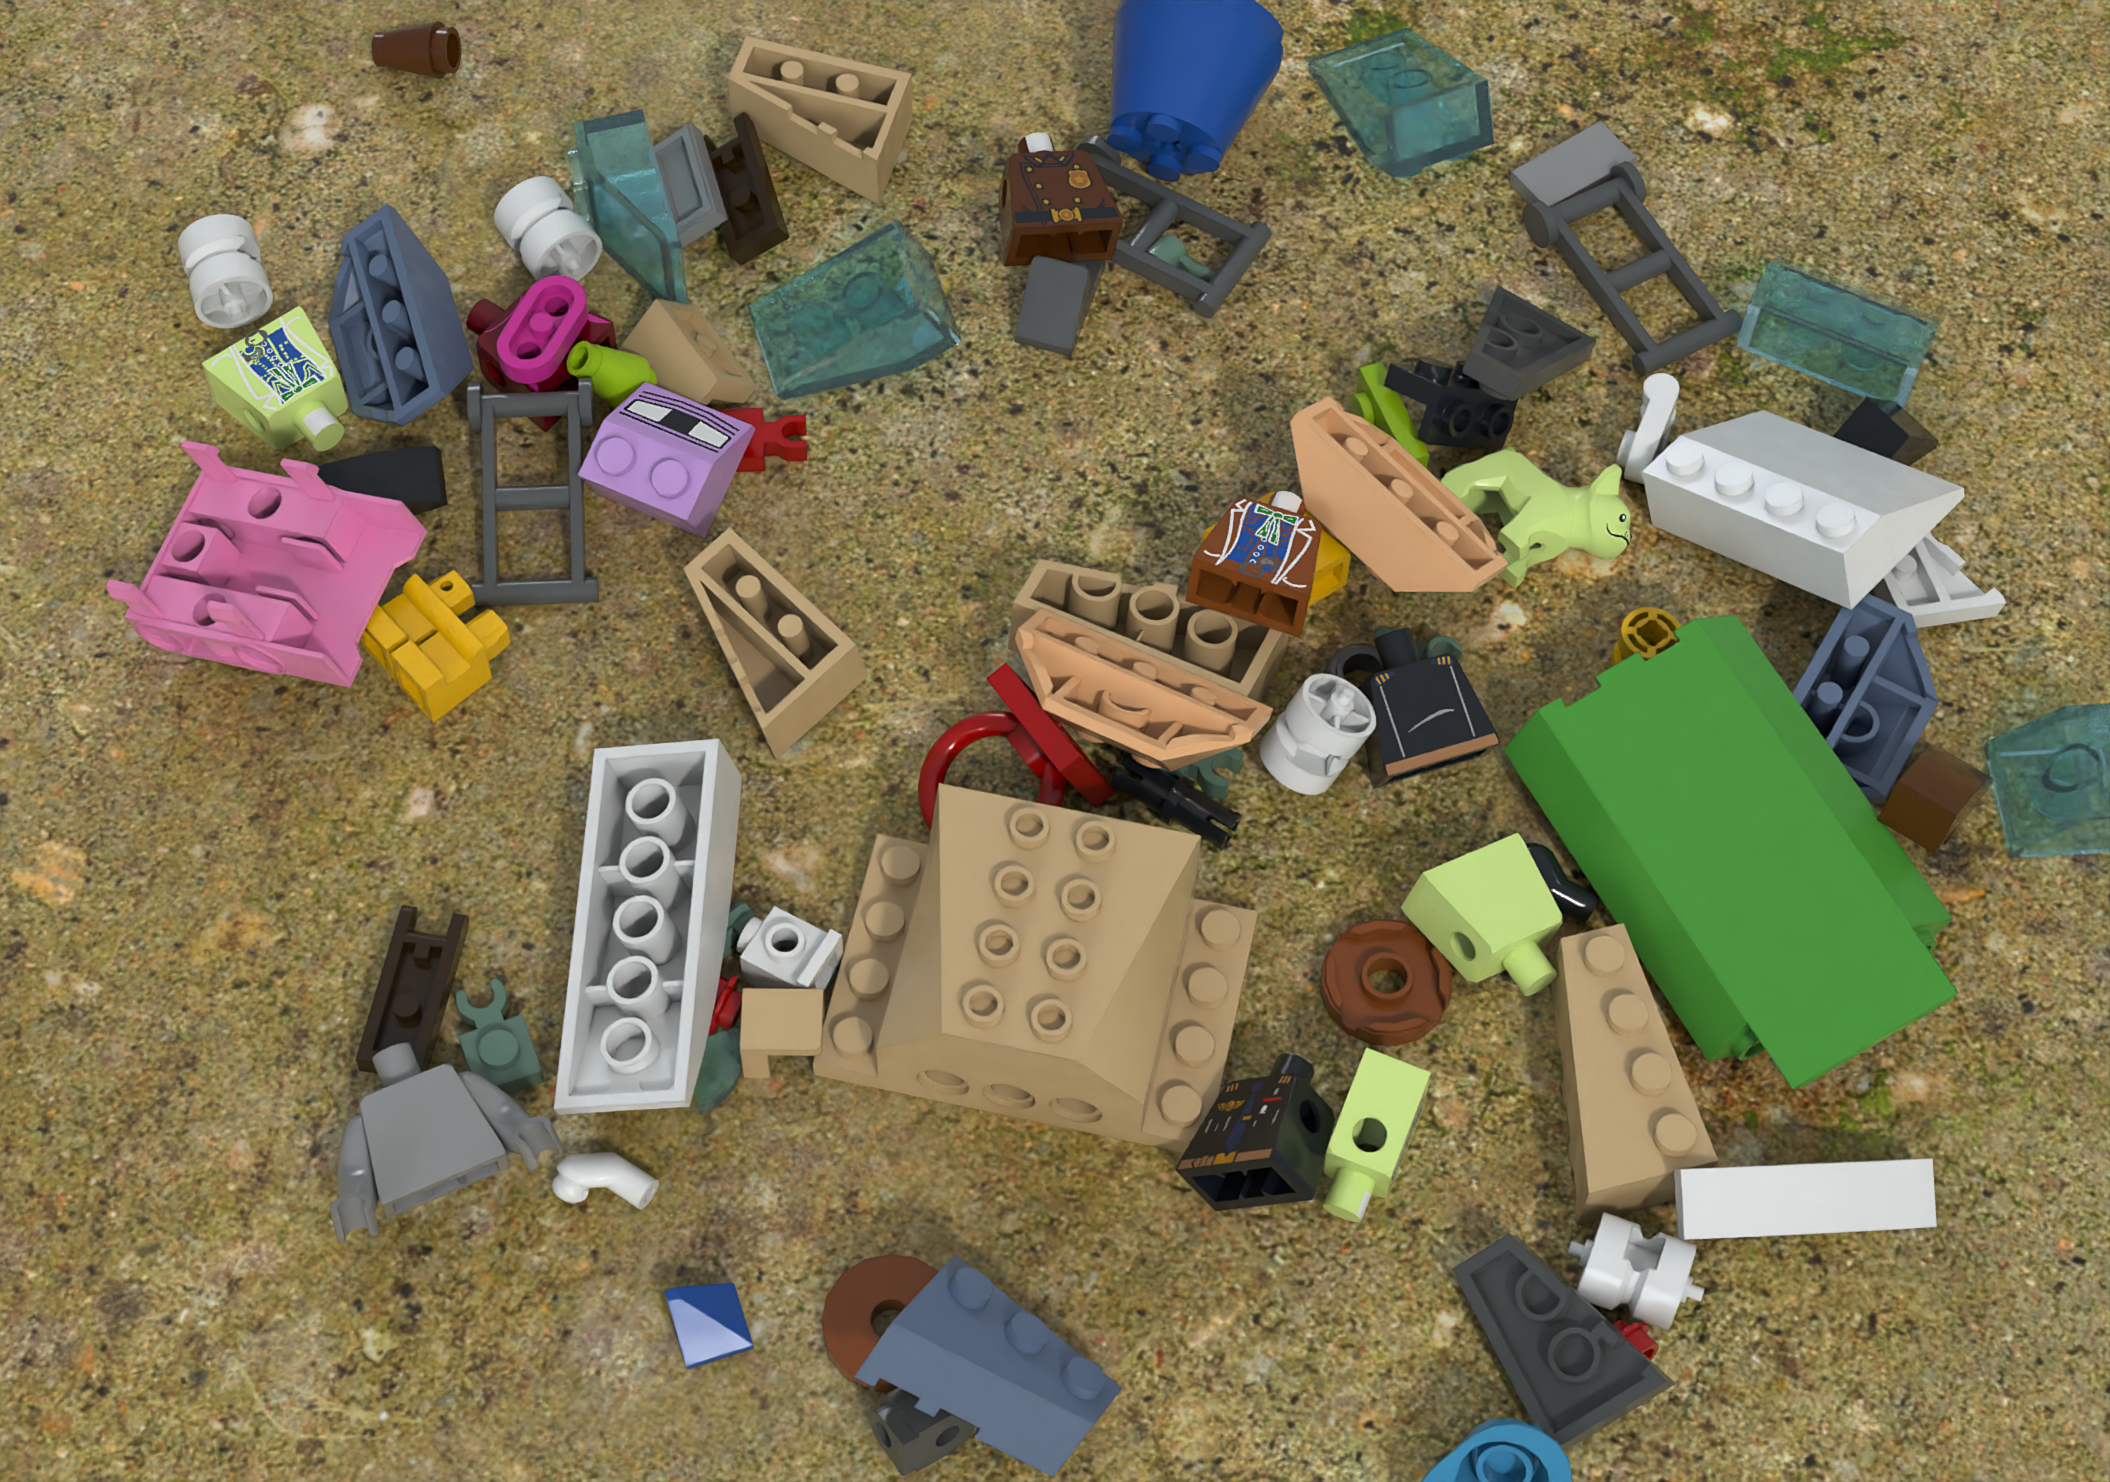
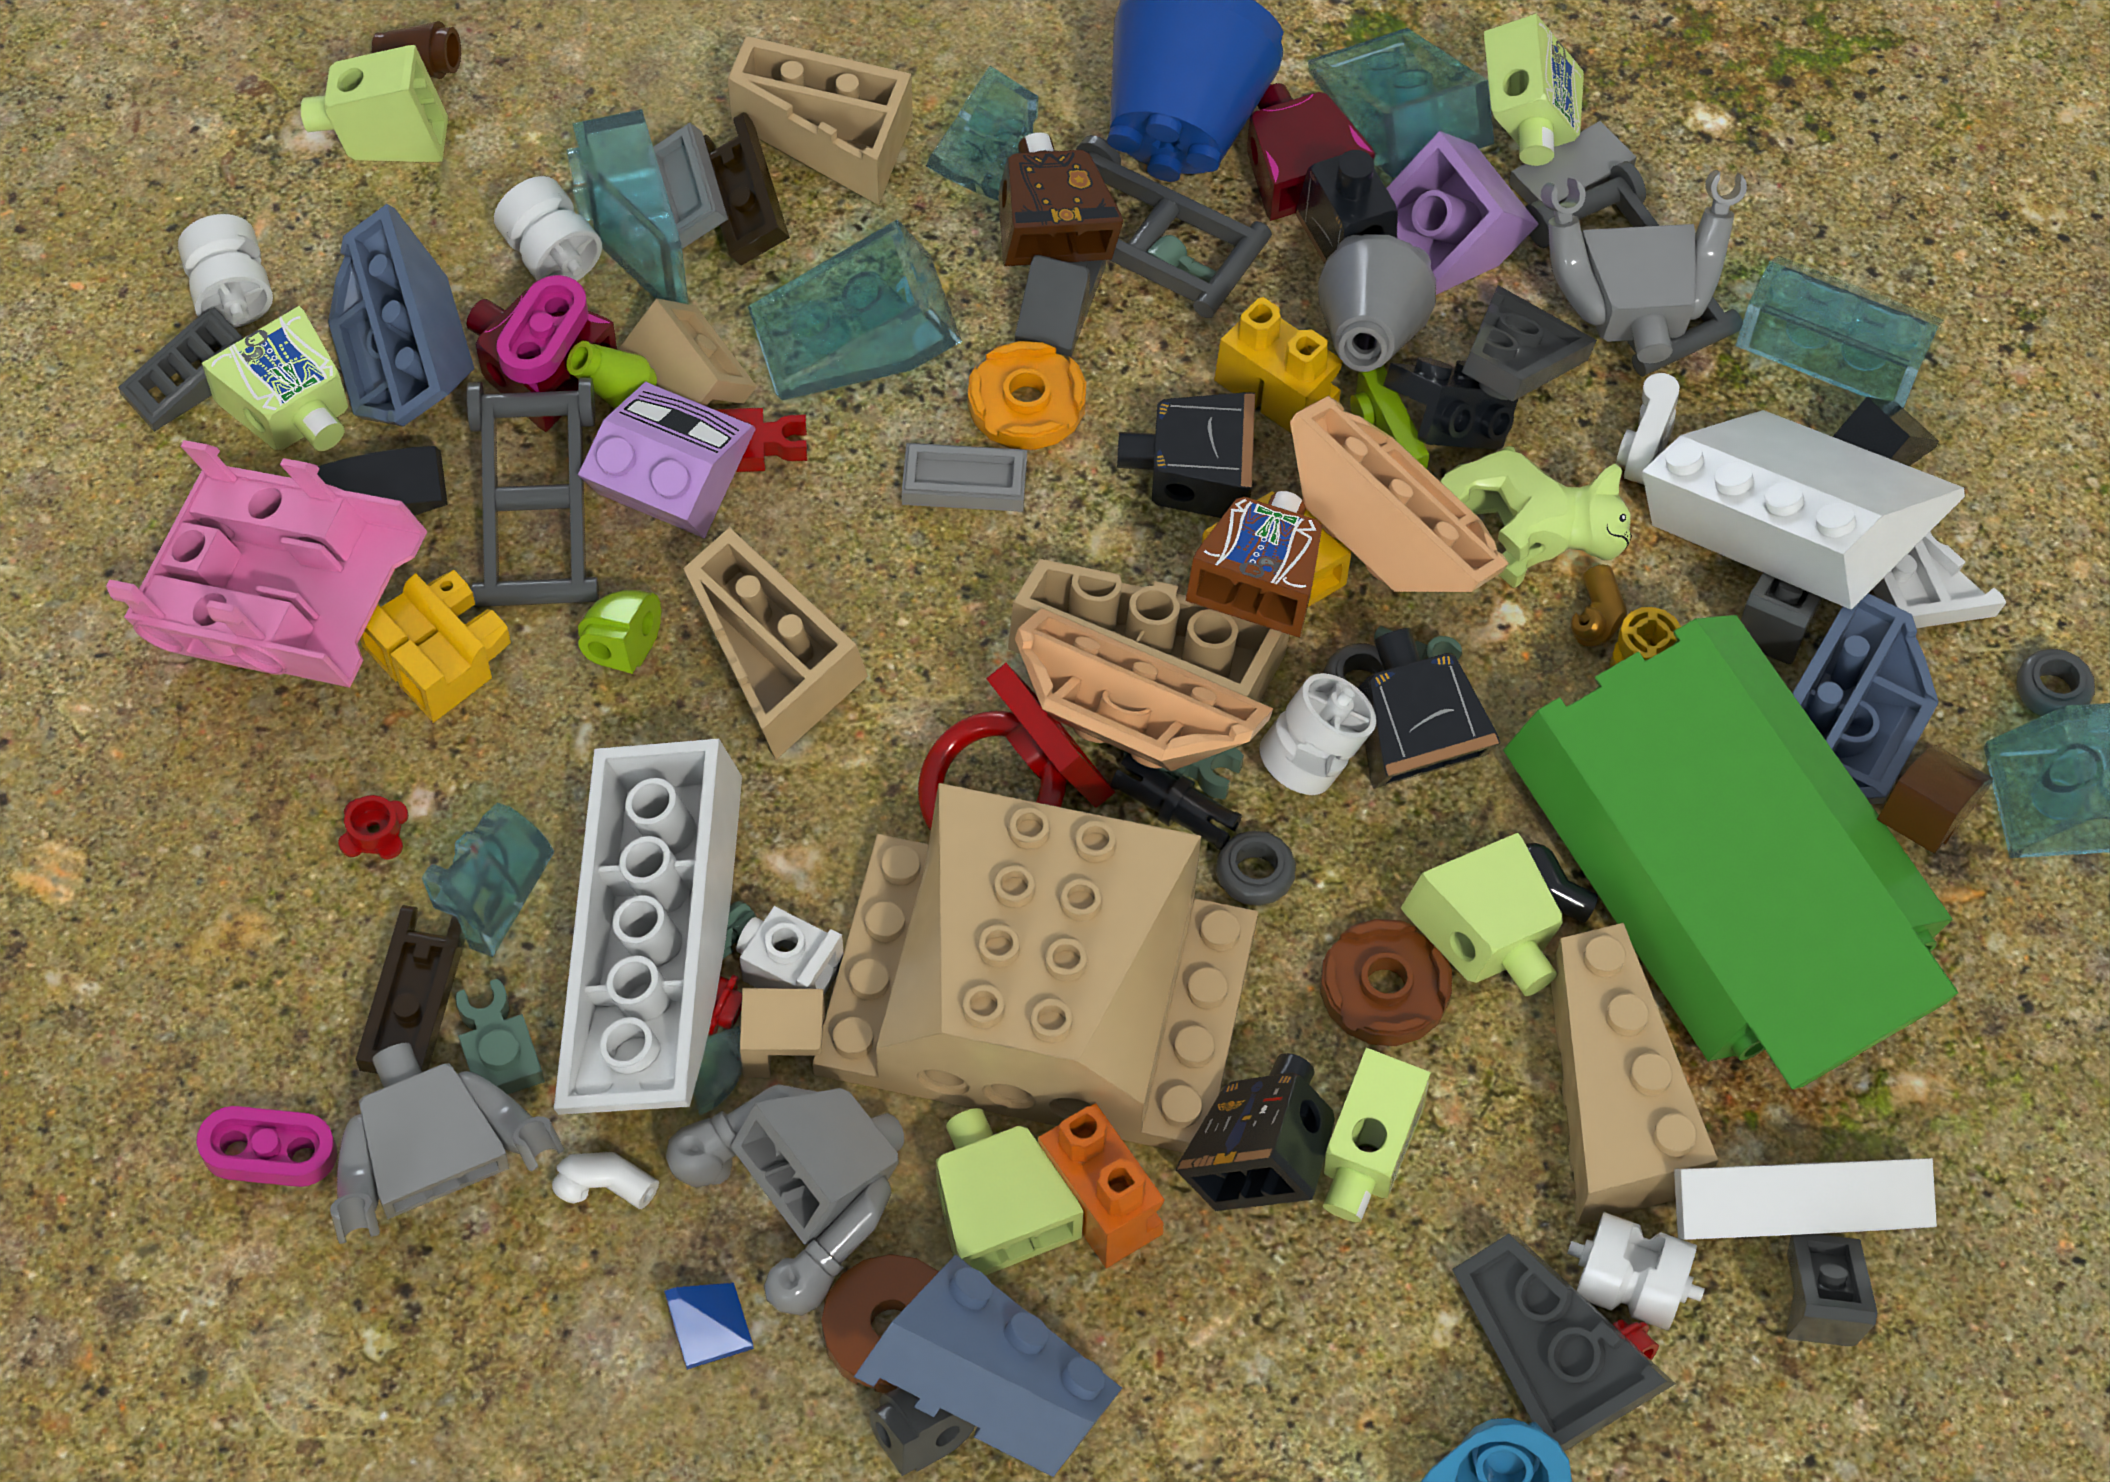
(191, 344): none -> dark grey slope
(271, 1144): none -> dark pink plate
(372, 811): none -> red plate
(381, 108): none -> yellowish green torso
(490, 876): none -> clear light blue slope
(620, 629): none -> lime piece
(817, 1165): none -> light grey torso
(964, 477): none -> light grey tile
(986, 134): none -> clear light blue slope
(1002, 1195): none -> yellowish green torso
(1026, 423): none -> light orange tile
(1107, 1182): none -> orange hips
(1197, 452): none -> black torso
(1258, 845): none -> dark grey piece
(1277, 363): none -> yellow hips
(1291, 137): none -> dark red torso
(1344, 200): none -> black torso
(1375, 298): none -> light grey cone
(1458, 210): none -> lavender slope
(1533, 87): none -> yellowish green torso
(1605, 612): none -> pearl gold arm
(1640, 279): none -> light grey torso
(1779, 617): none -> dark grey slope
(1831, 1290): none -> dark grey slope
(2059, 664): none -> dark grey piece

